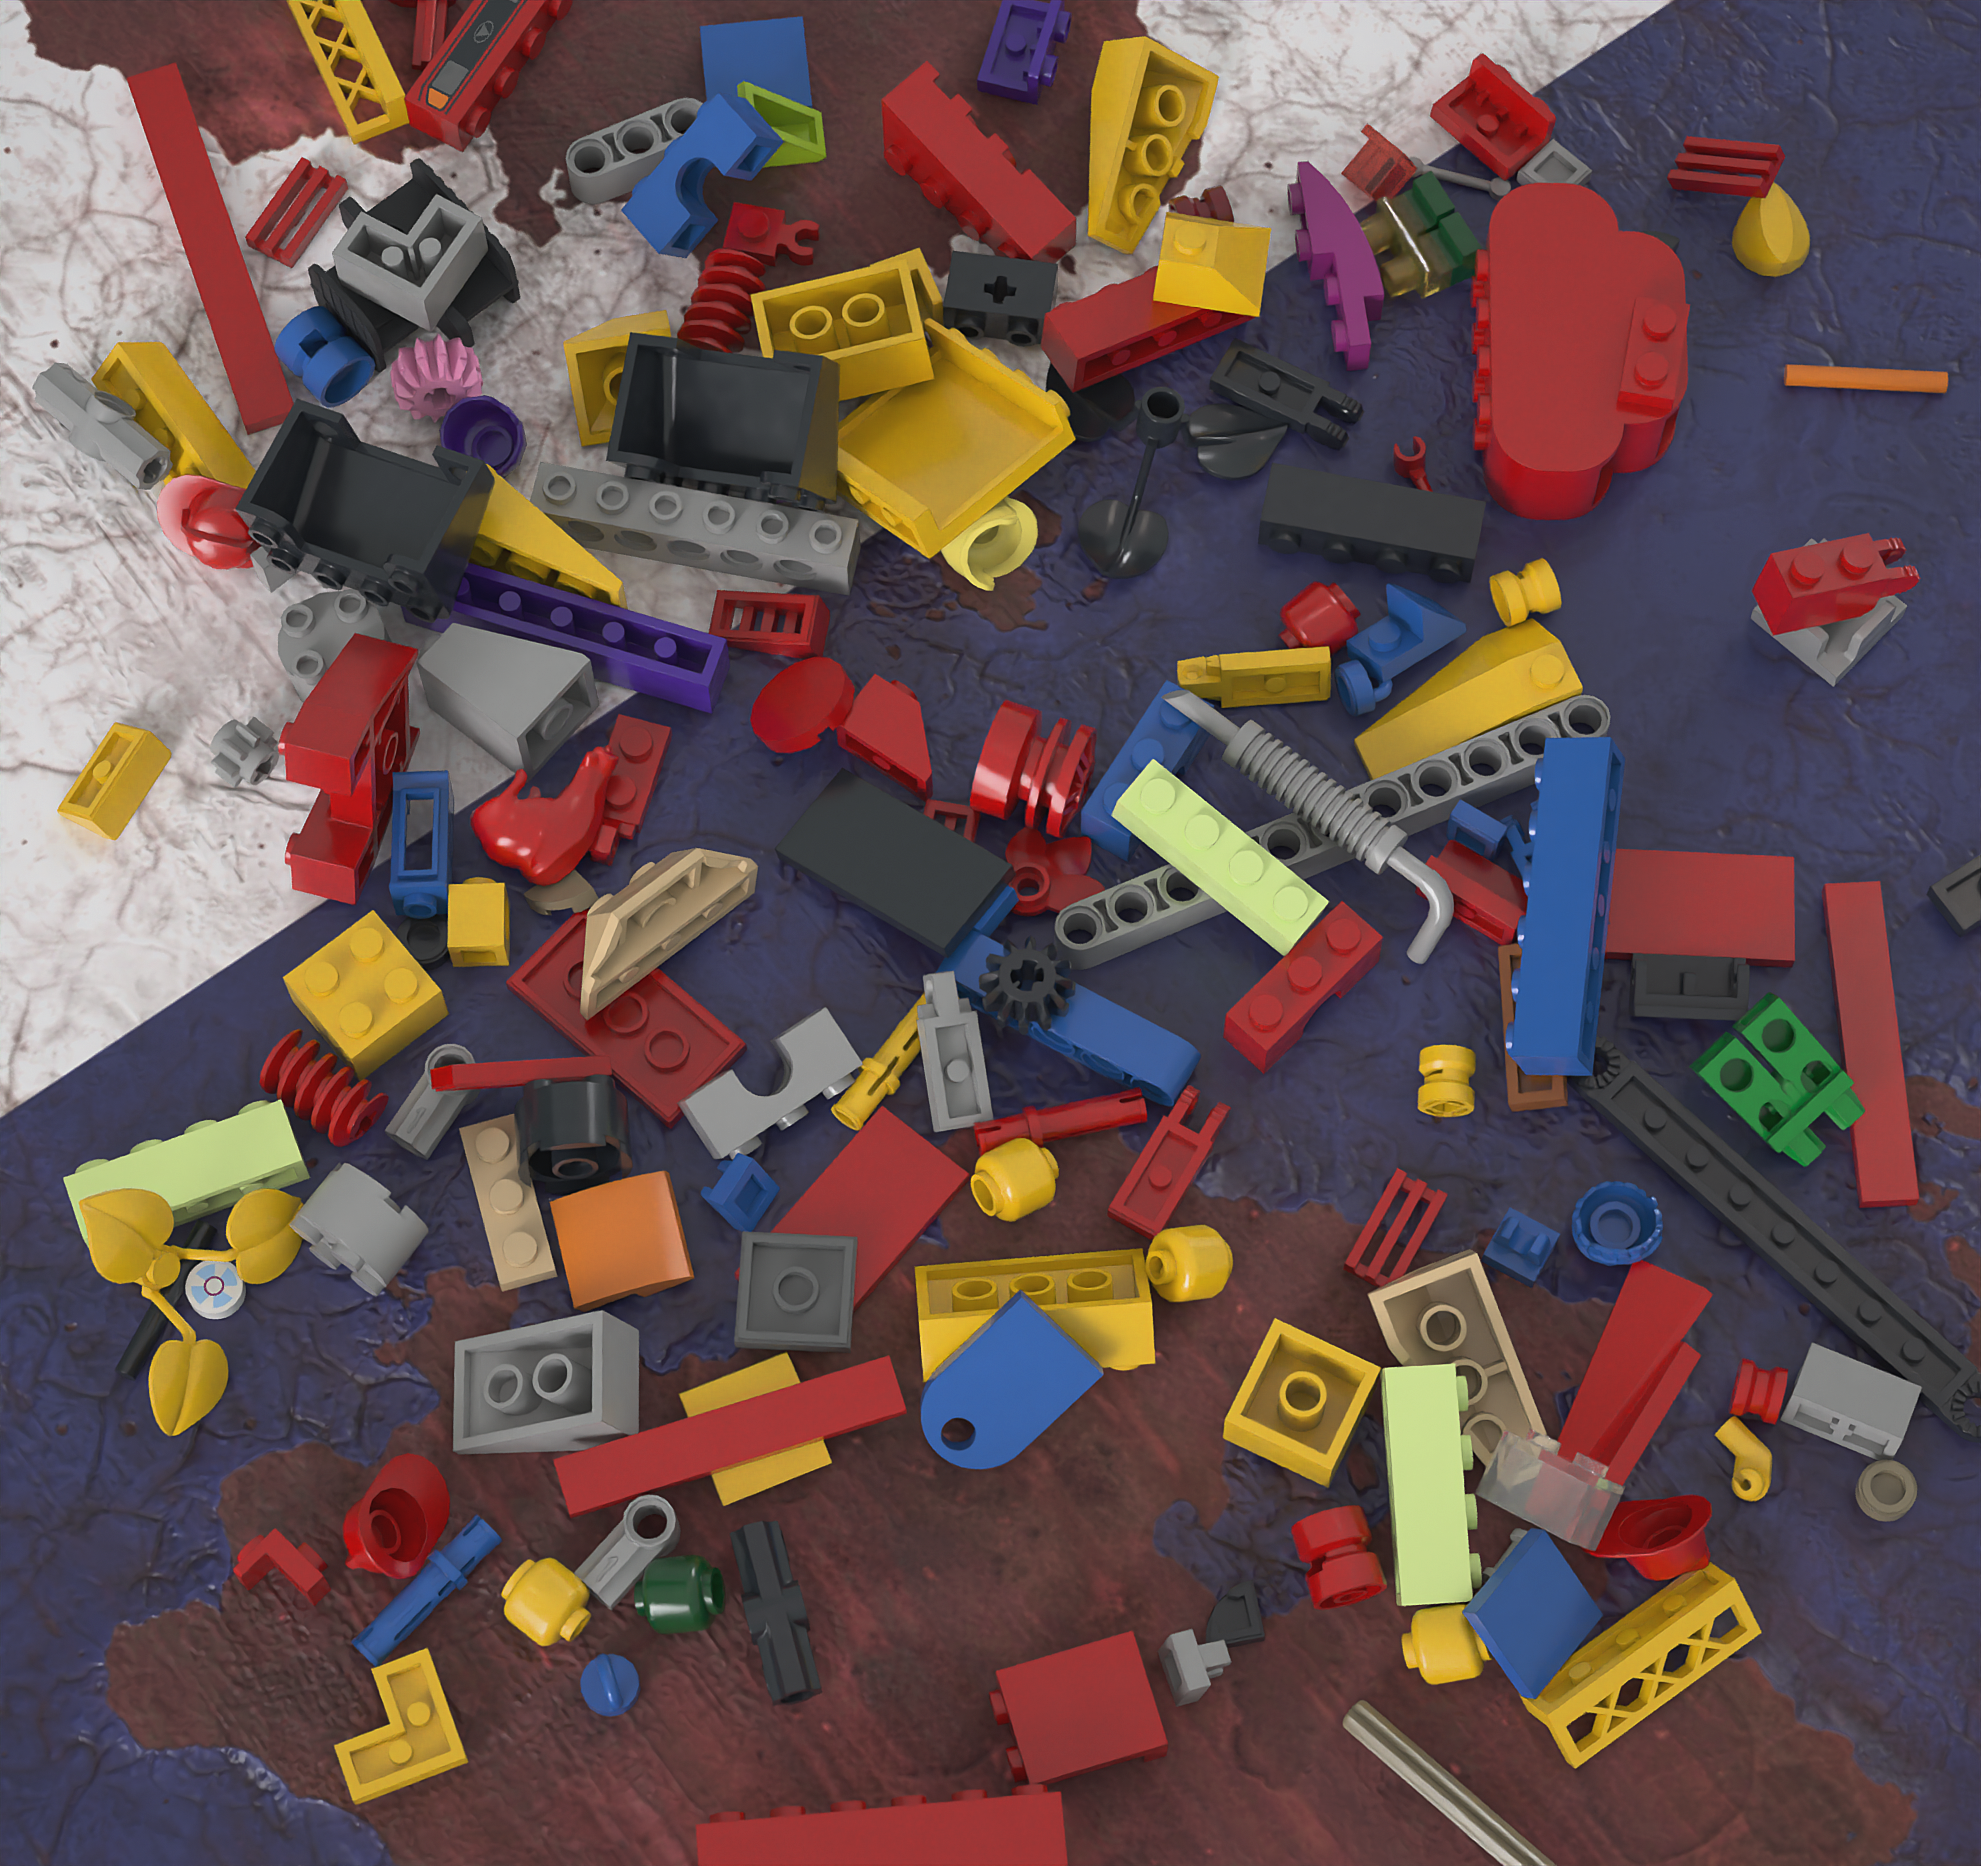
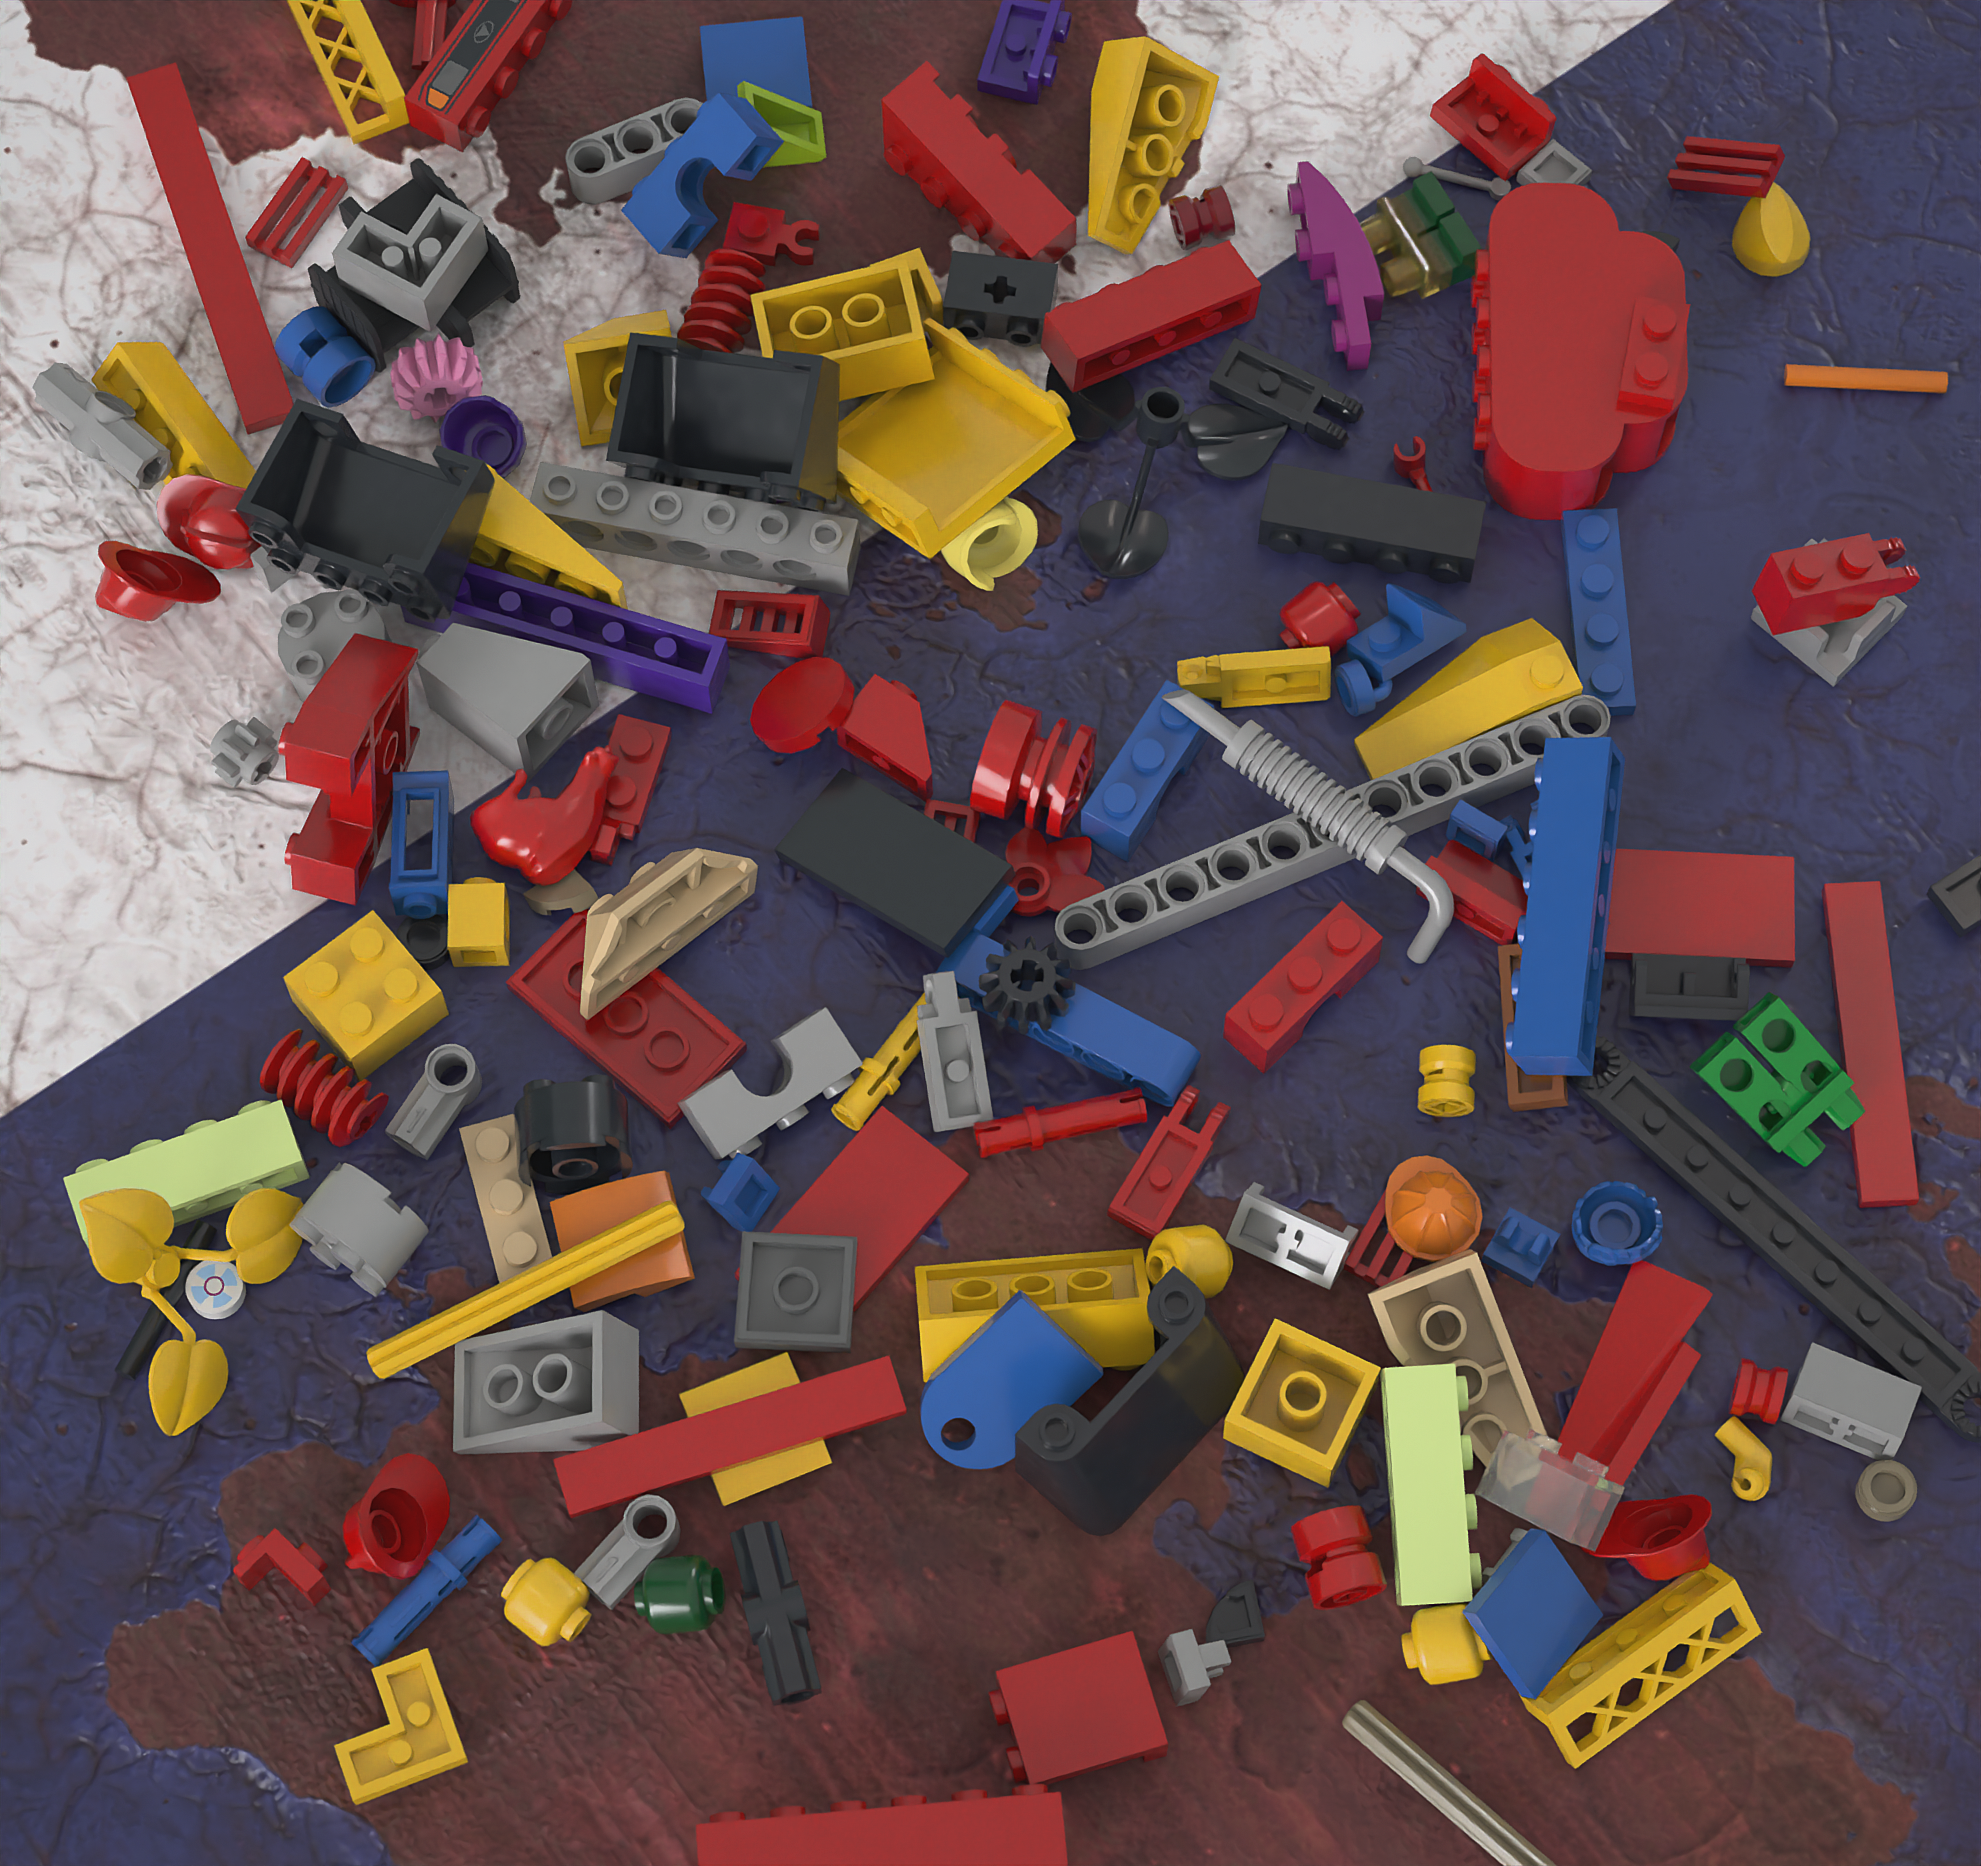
(115, 780): yellow slope -> none
(149, 582): none -> red piece
(517, 1073): red tile -> none
(525, 1289): none -> yellow axle
(610, 1685): blue tile -> none
(1014, 1179): yellow head -> none
(1113, 1464): none -> black windscreen
(1212, 264): yellow slope -> none
(1219, 857): yellowish green brick -> none
(1289, 1238): none -> light grey hinge
(1379, 167): clear red panel -> none
(1431, 1209): none -> orange piece
(1529, 590): yellow wheel -> none
(1598, 607): none -> blue plate

